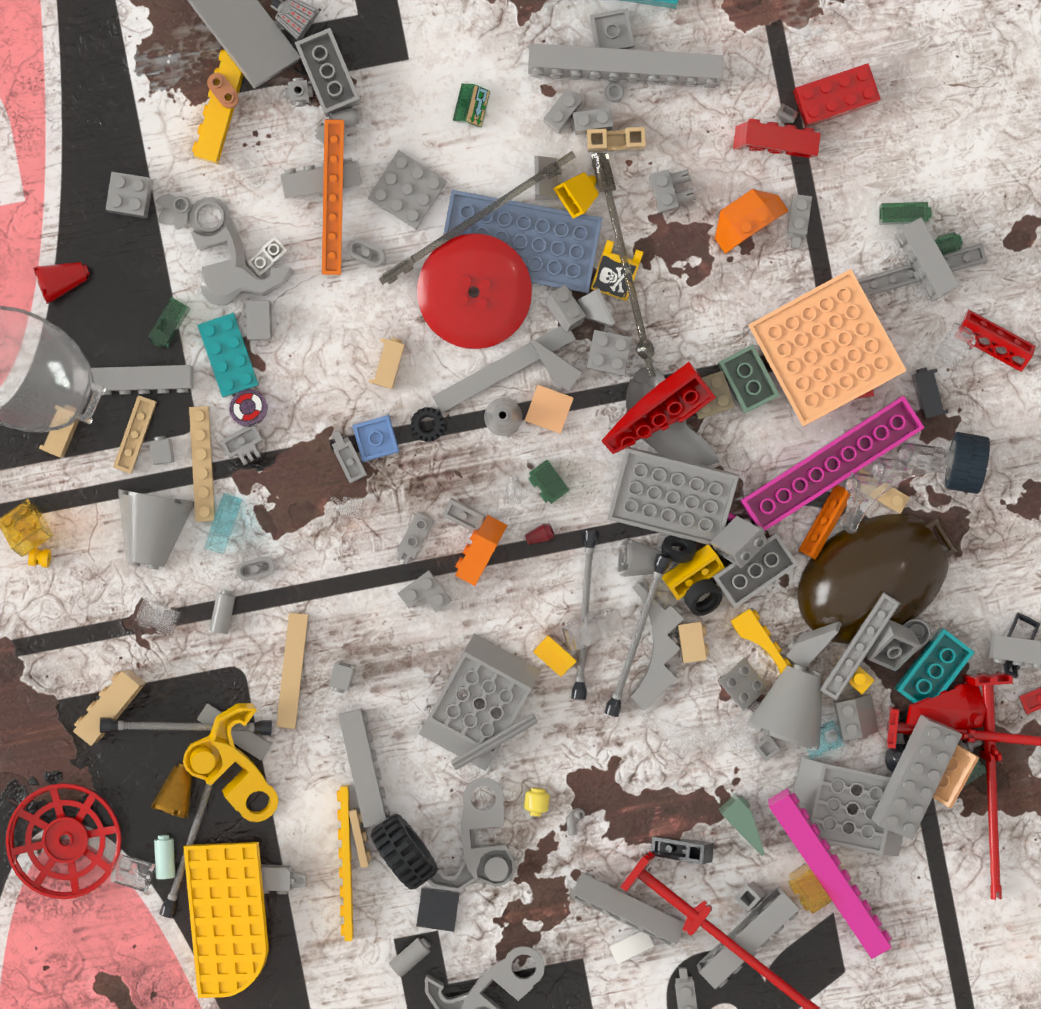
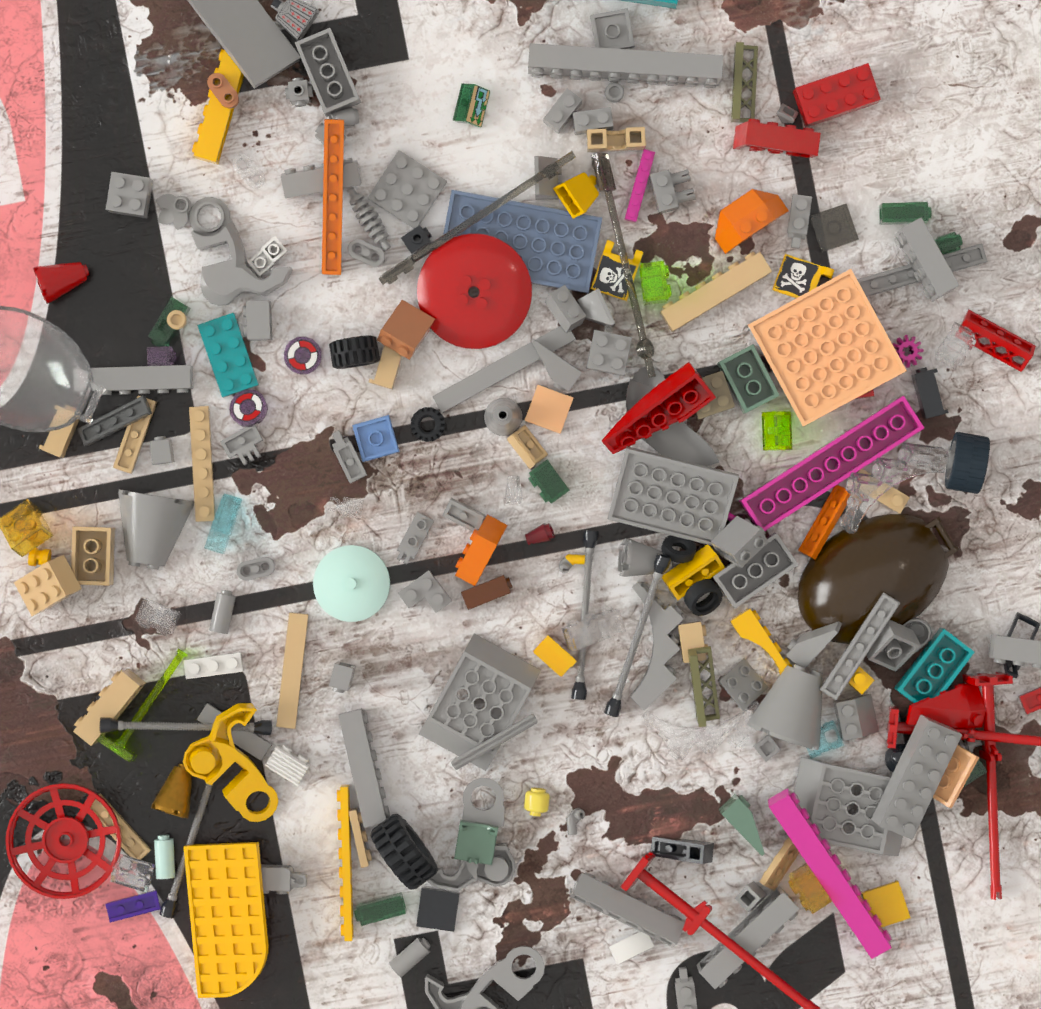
(47, 585): none -> tan brick
(93, 555): none -> tan brick
(114, 421): none -> dark grey tile
(119, 745): none -> clear neon green tile
(131, 841): none -> tan tile
(132, 906): none -> dark purple hinge
(160, 356): none -> clear purple brick
(176, 319): none -> tan tile
(213, 665): none -> white plate
(287, 764): none -> white brick
(302, 355): none -> tile
(351, 583): none -> light aqua dish
(354, 352): none -> black tyre
(368, 218): none -> light grey piece
(380, 909): none -> clear green brick
(405, 329): none -> nougat brick
(417, 239): none -> black brick
(476, 842): none -> sand green piece
(486, 592): none -> reddish brown brick
(527, 446): none -> tan slope
(569, 560): none -> arm
(639, 186): none -> dark pink piece
(654, 283): none -> clear neon green brick
(697, 688): none -> olive fence
(715, 292): none -> tan brick
(738, 79): none -> olive fence
(777, 430): none -> clear neon green brick
(780, 865): none -> tan plate
(799, 276): none -> flag
(834, 228): none -> clear smoke tile
(887, 903): none -> yellow tile
(913, 348): none -> dark pink gear

